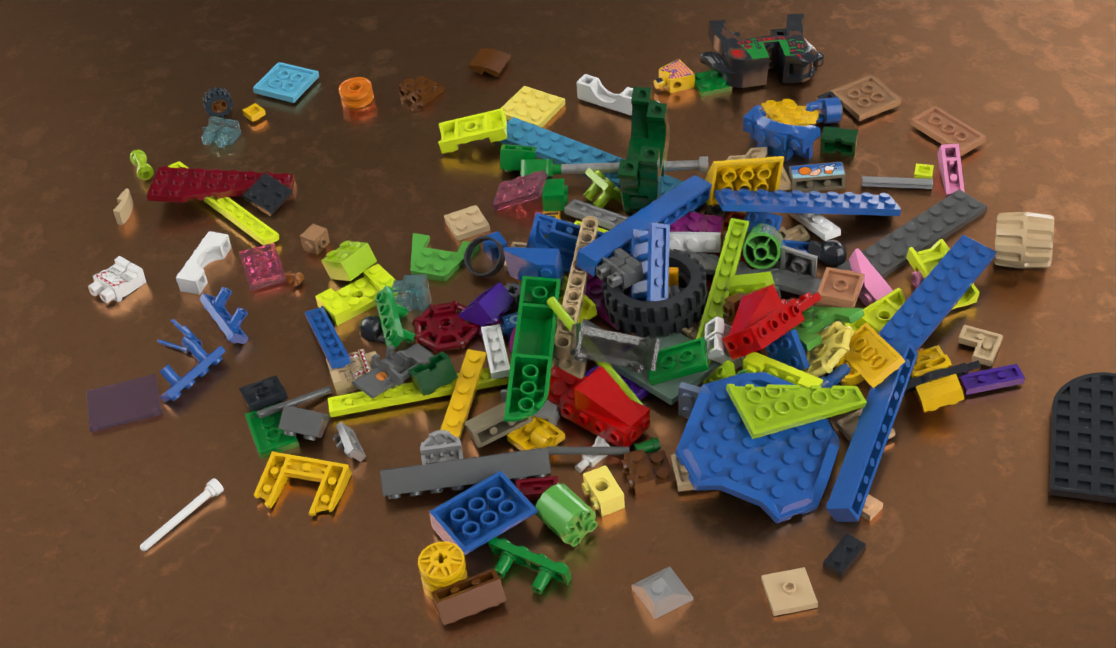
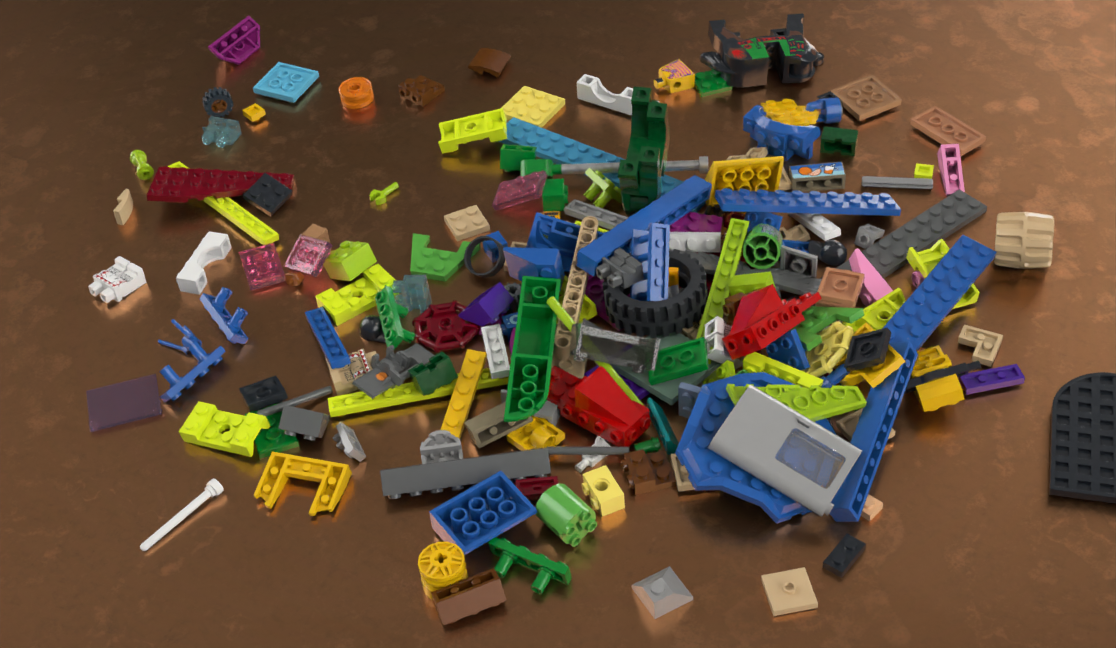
(207, 423): none -> neon yellow piece
(238, 42): none -> magenta wedge
(308, 255): none -> clear pink plate
(380, 196): none -> lime bar
(662, 427): none -> teal slope
(785, 450): none -> light grey piece
(867, 235): none -> light grey bracket
(867, 349): none -> black plate

